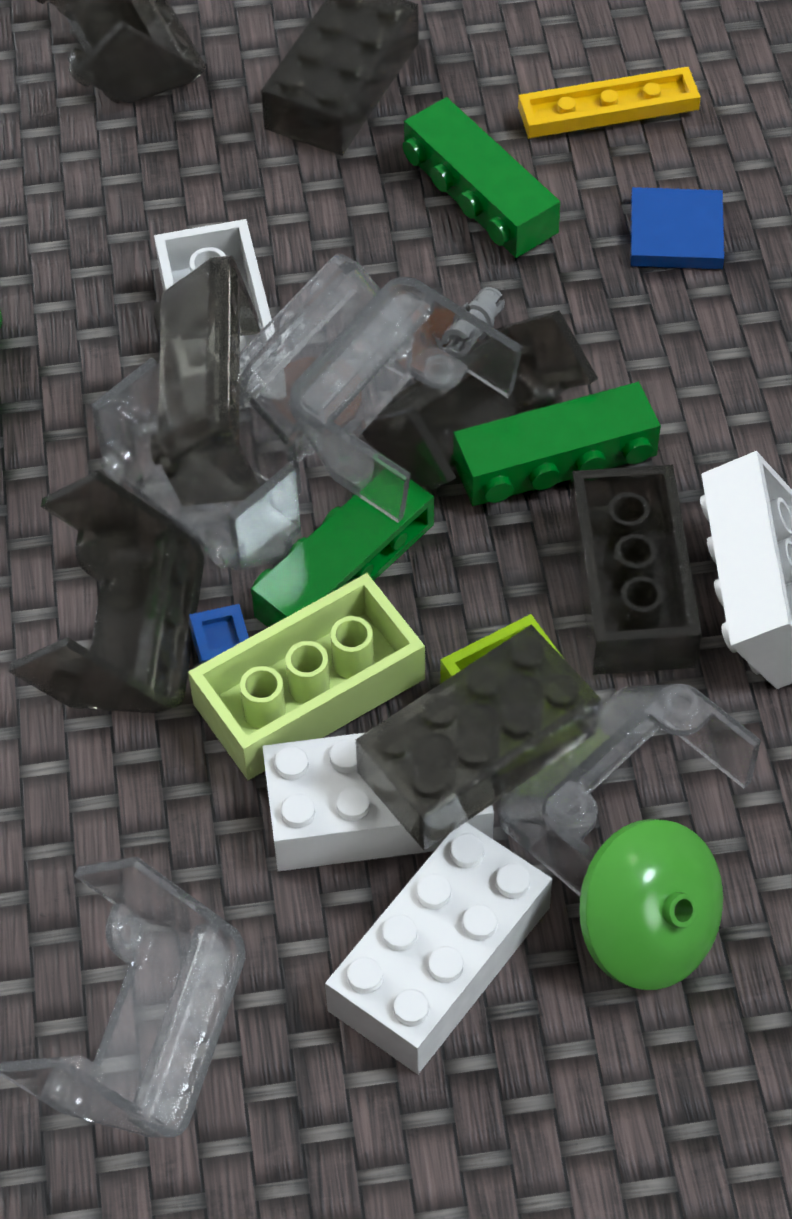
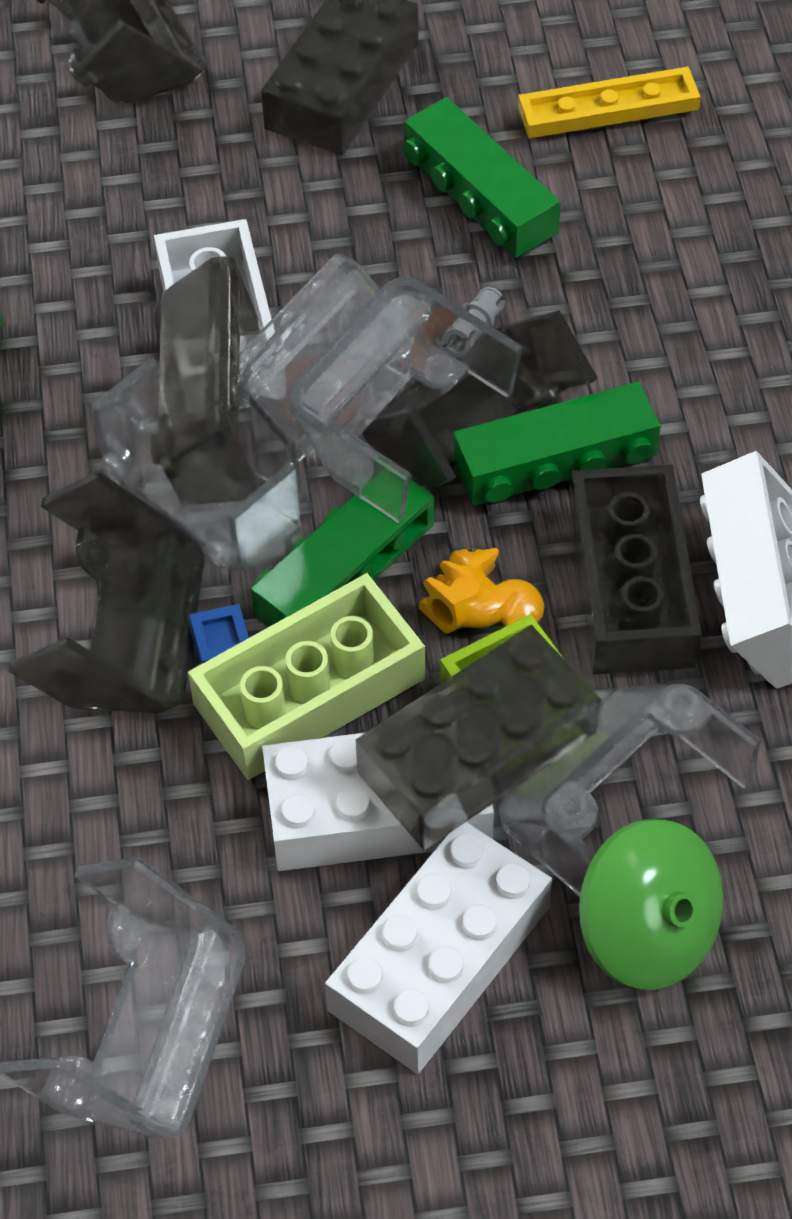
(471, 599): none -> light orange animal
(677, 228): blue tile -> none

